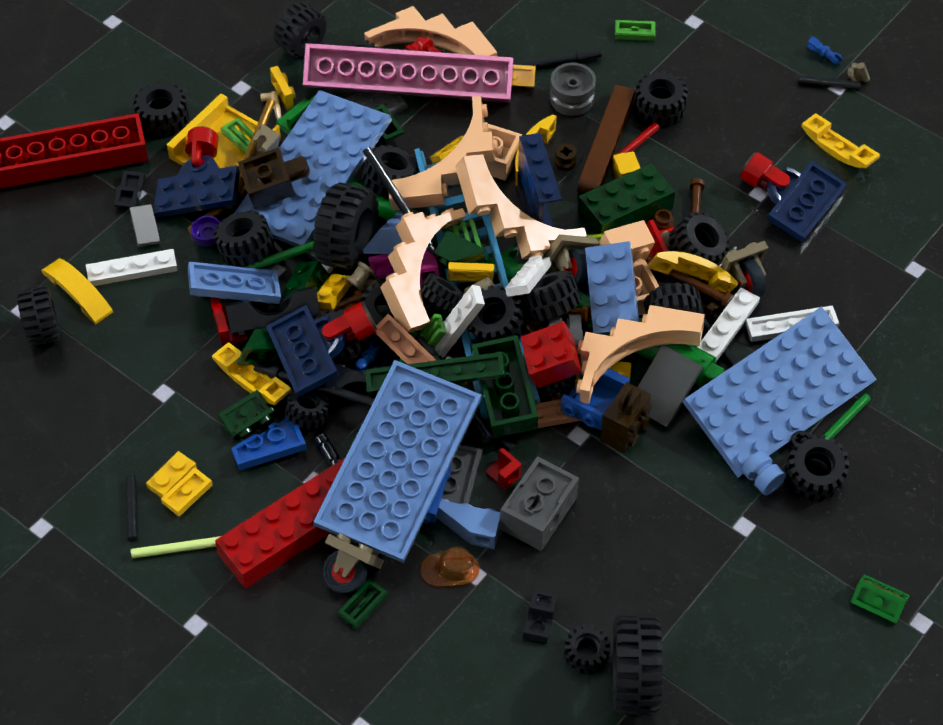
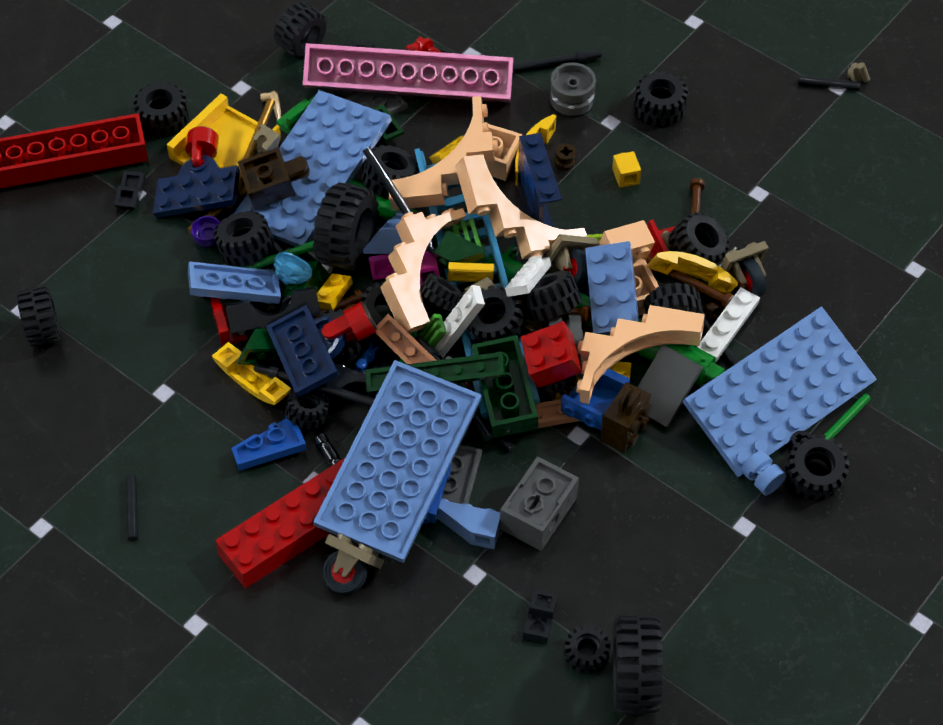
(79, 289): yellow slope -> none
(131, 267): white plate -> none
(144, 225): light grey slope -> none
(170, 474): yellow plate -> none
(173, 547): yellowish green bar -> none
(186, 492): yellow plate -> none
(240, 141): bright green tile -> none
(245, 414): dark green bracket -> none
(281, 85): yellow plate -> none
(292, 269): none -> dark azure hat
(350, 619): dark green tile -> none
(363, 277): dark tan piece -> none
(411, 25): light nougat arch -> none
(450, 567): clear orange piece -> none
(505, 469): red panel -> none
(523, 76): yellow plate -> none
(607, 139): reddish brown beam -> none
(626, 200): dark green brick -> none
(635, 30): bright green tile -> none
(640, 139): red bar -> none
(663, 219): reddish brown plate -> none
(773, 325): white plate -> none
(798, 197): dark blue plate -> none
(816, 46): blue piece -> none
(837, 146): yellow slope -> none
(879, 598): green panel -> none

